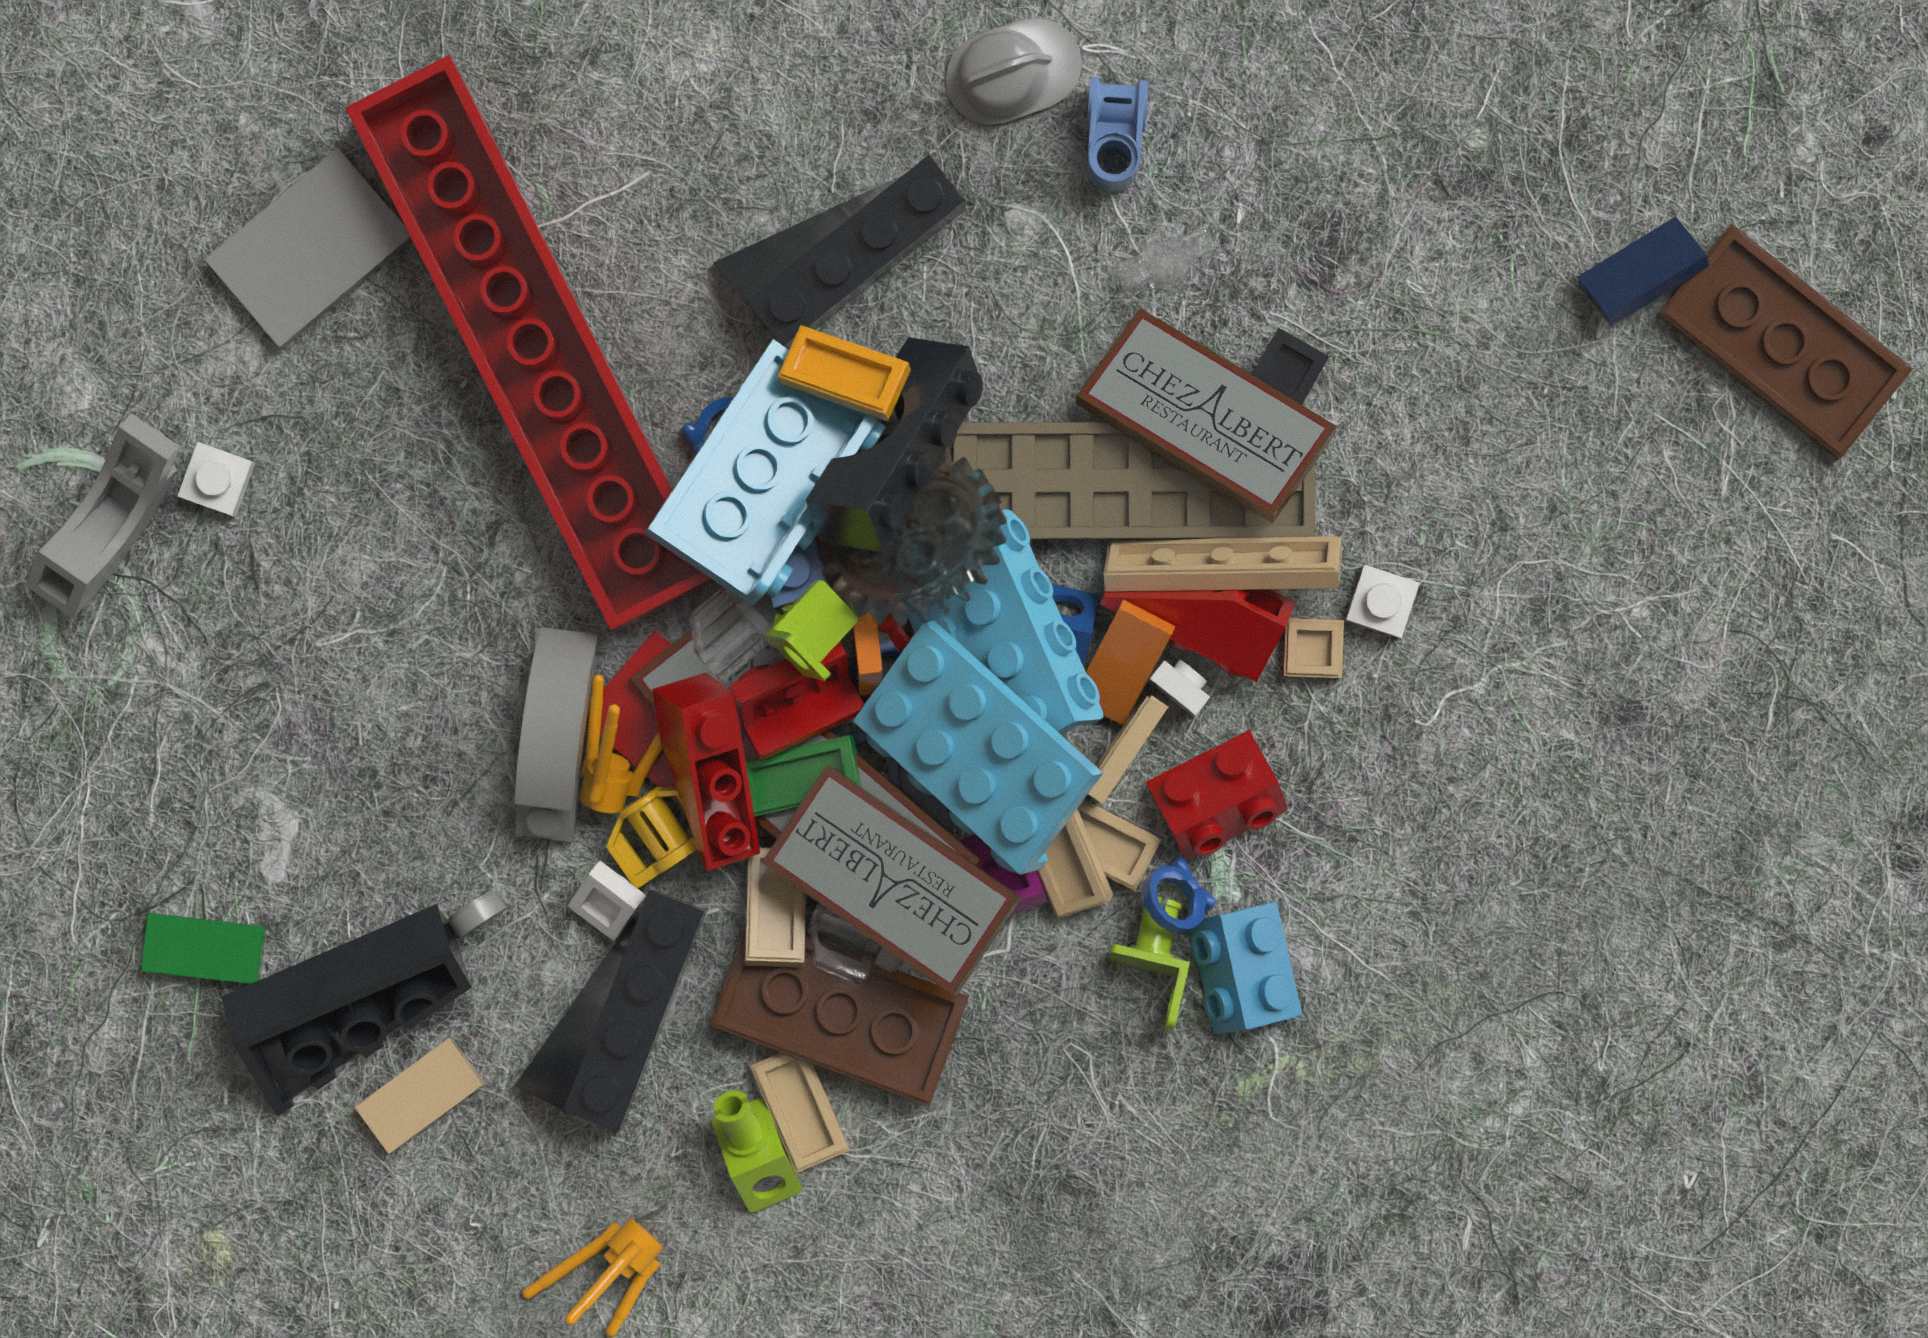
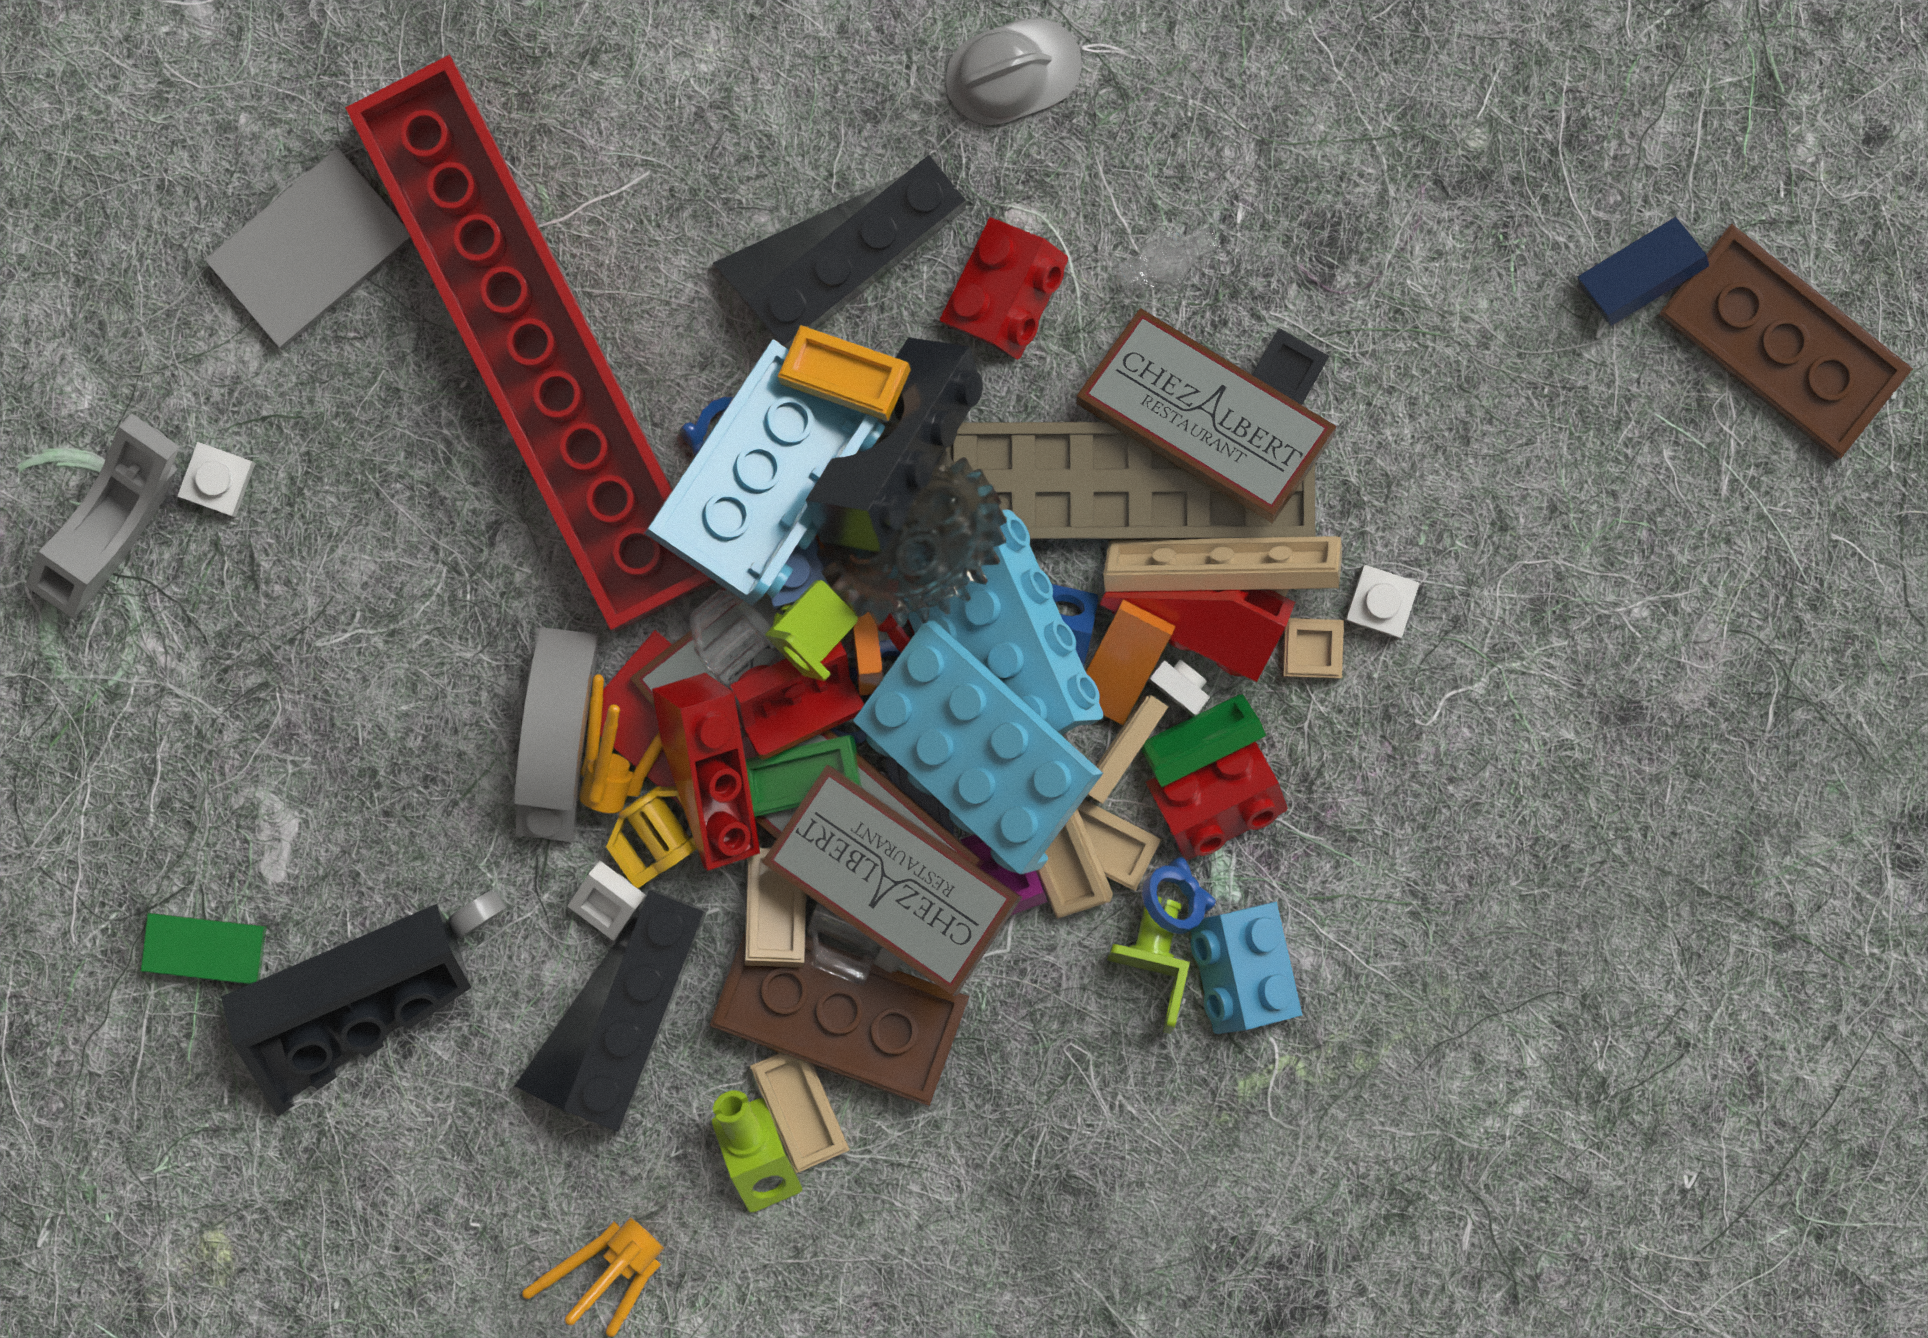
(419, 1095): tan tile -> none
(1005, 287): none -> red bracket
(1115, 122): medium blue piece -> none
(1202, 739): none -> green tile

